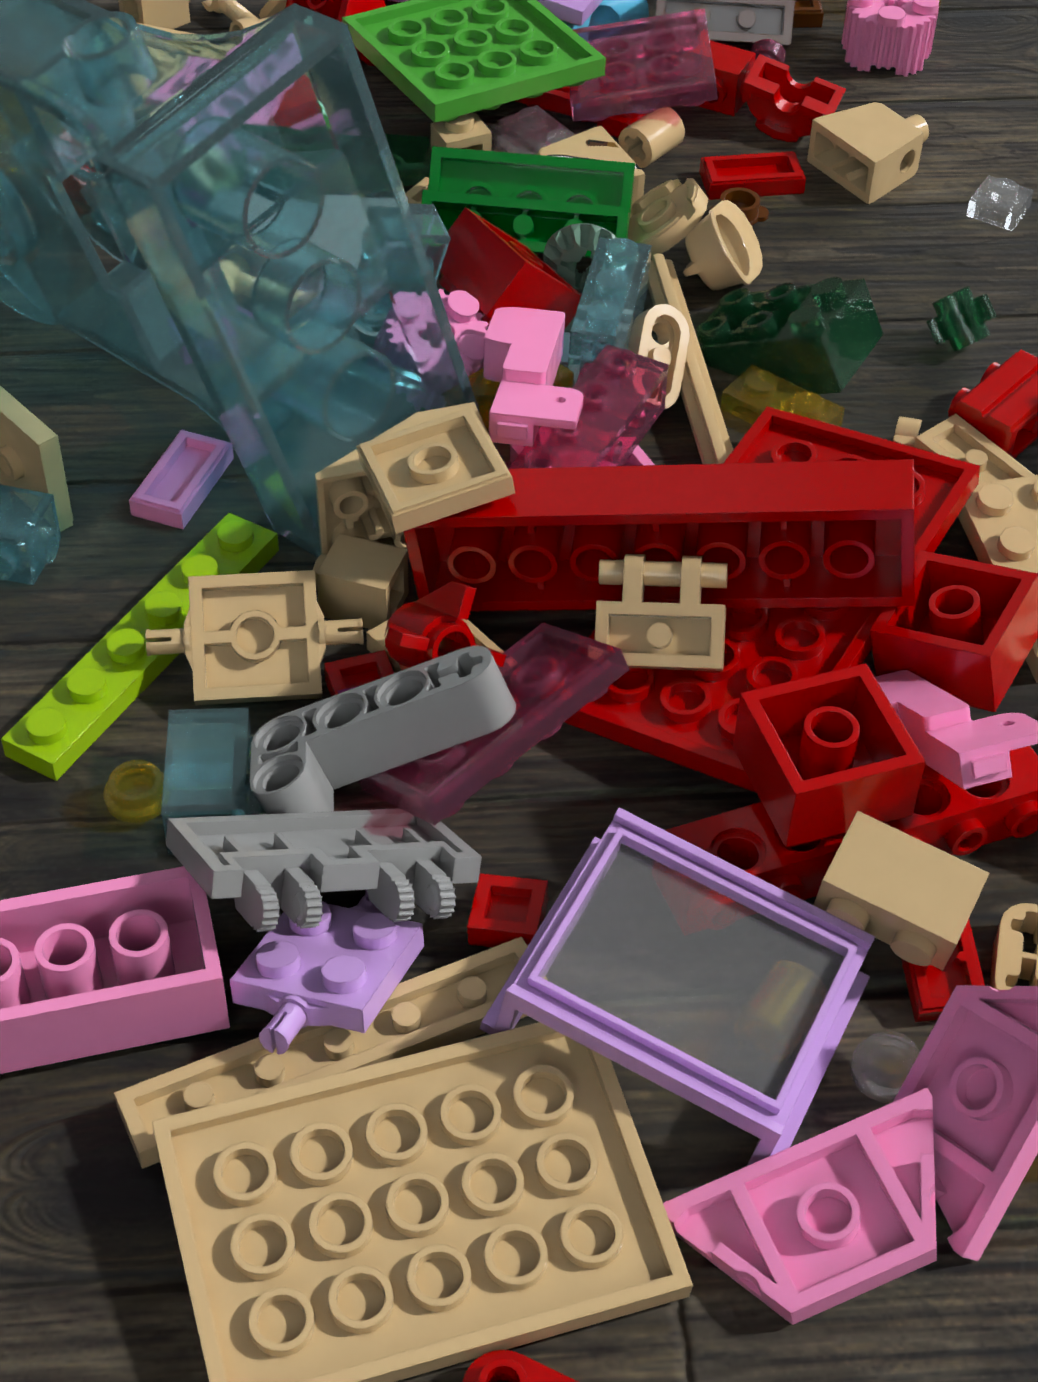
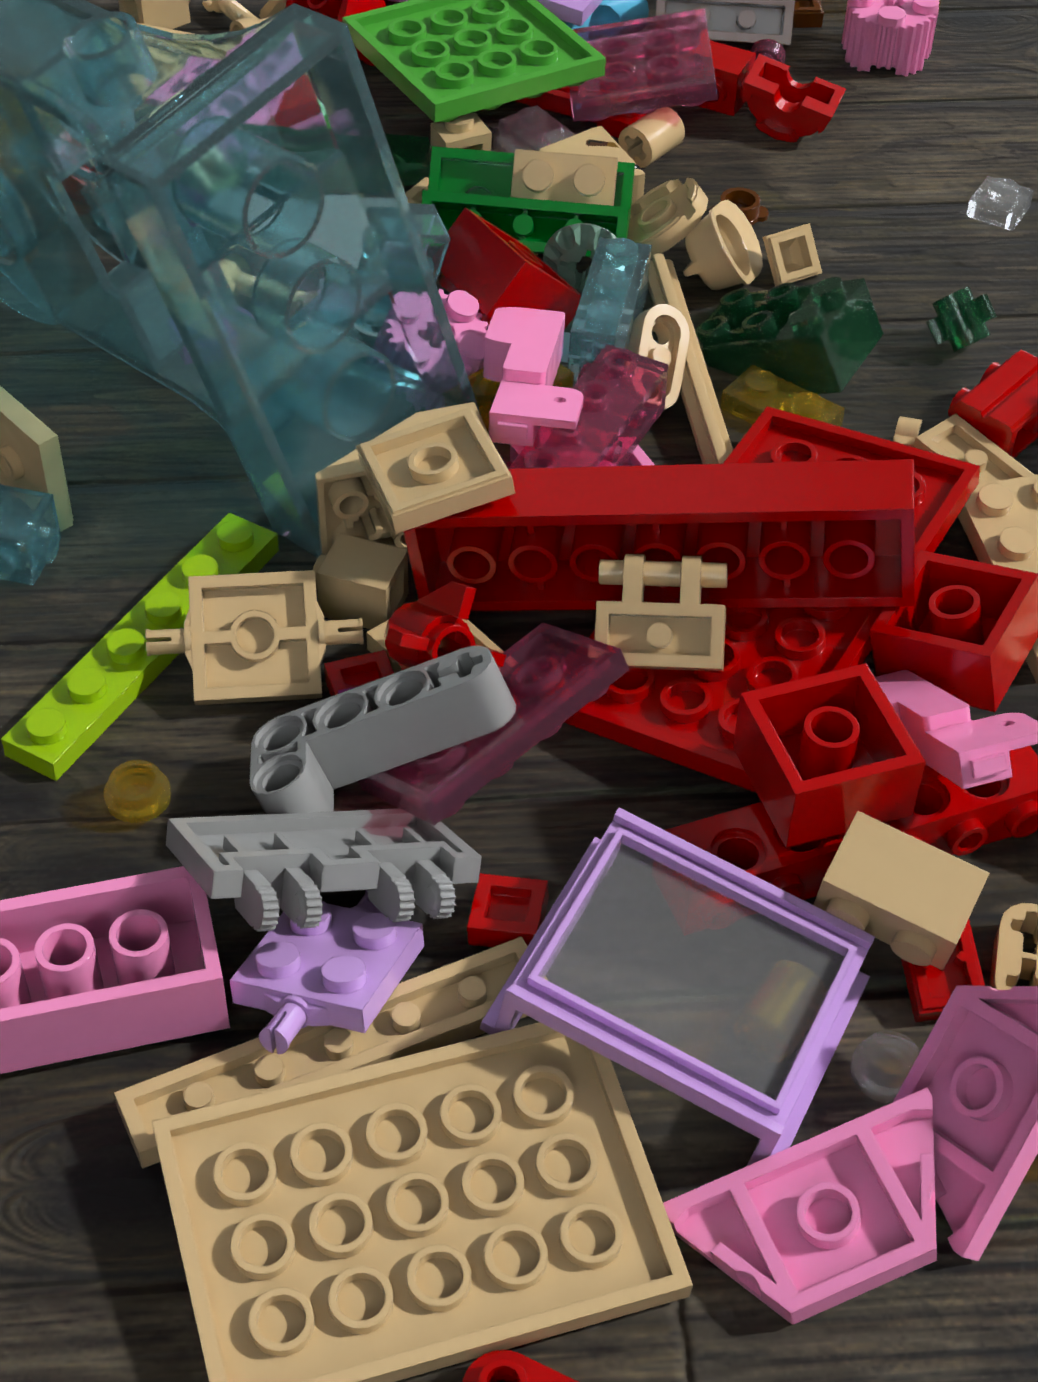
(181, 479): bright pink tile -> none
(208, 765): clear light blue brick -> none
(564, 177): none -> tan plate
(761, 172): red tile -> none
(792, 254): none -> tan slope
(867, 148): tan torso -> none

